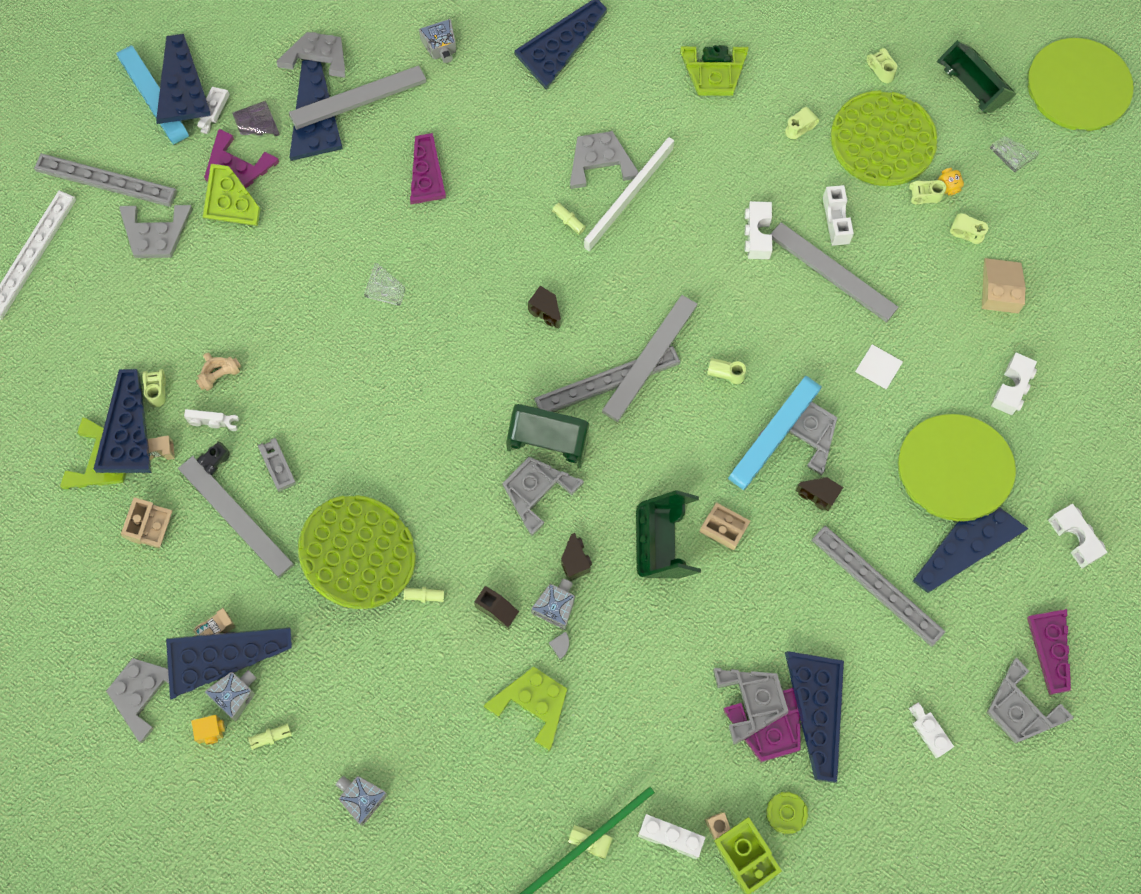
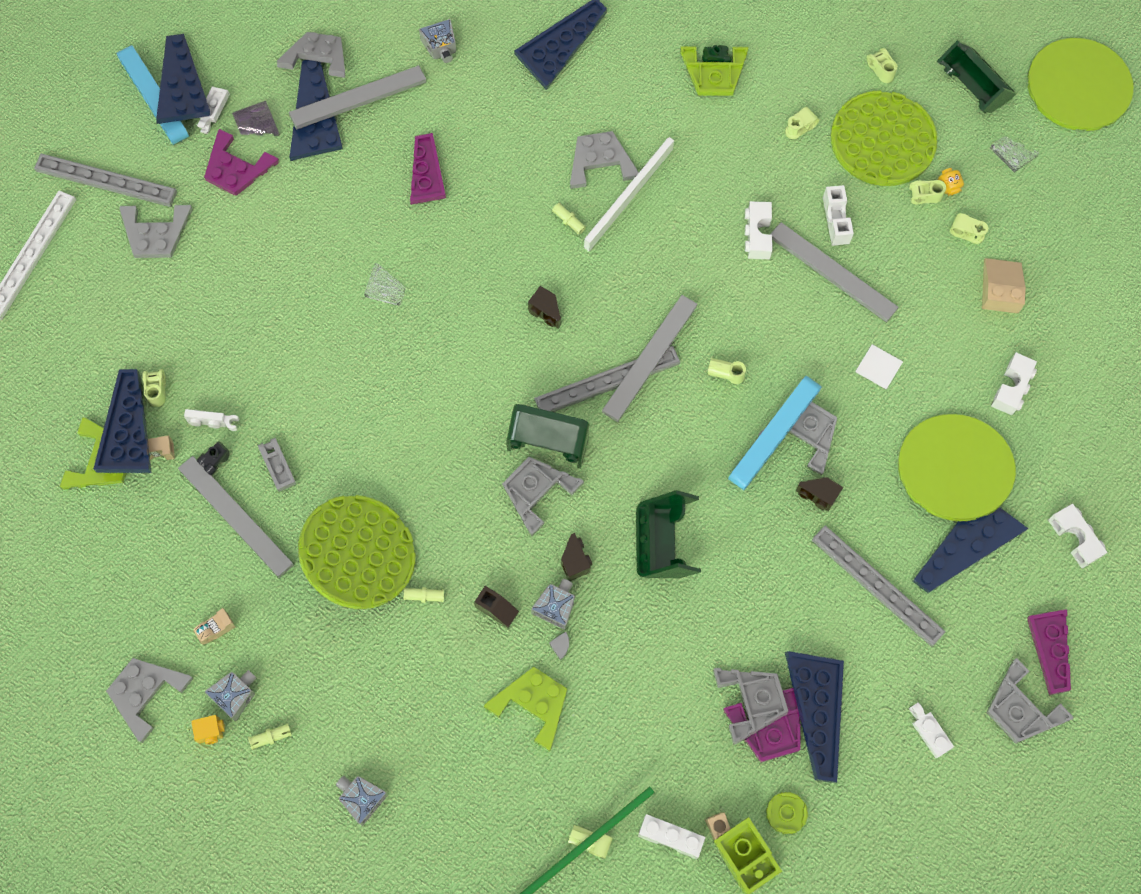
(146, 523): tan brick -> none
(207, 379): tan piece -> none
(210, 657): dark blue wing -> none
(228, 198): lime plate -> none
(724, 526): tan brick -> none

